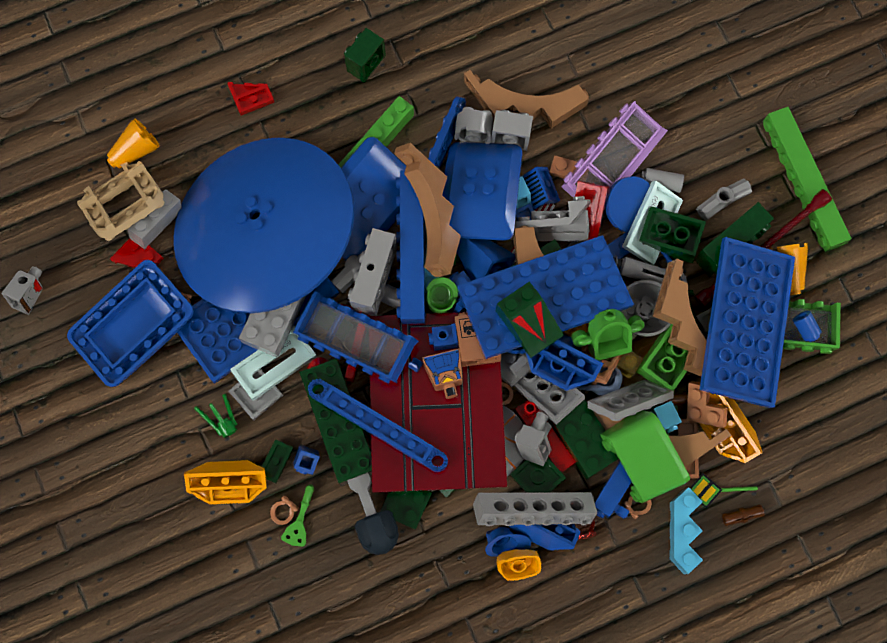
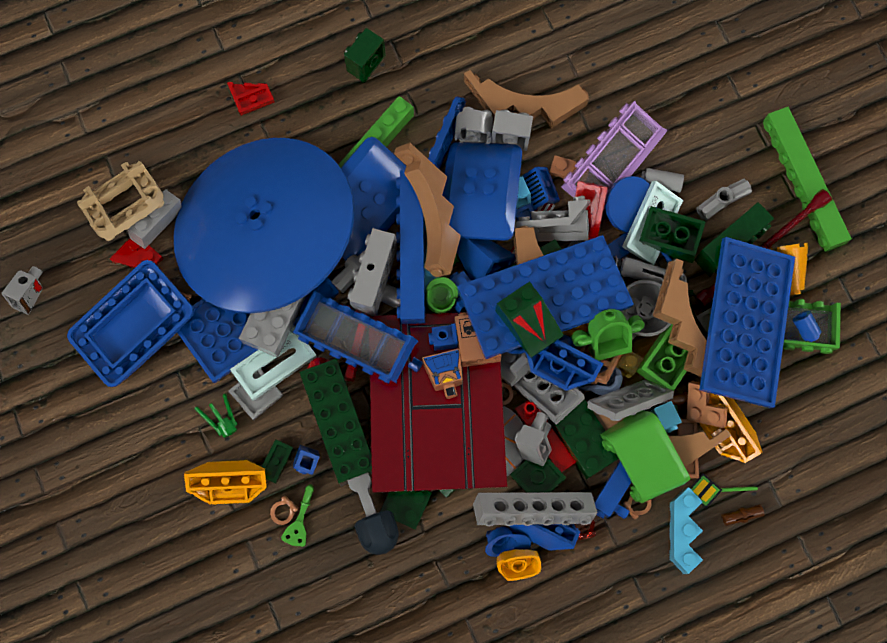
(132, 145): light orange cone -> none
(377, 425): blue plate -> none

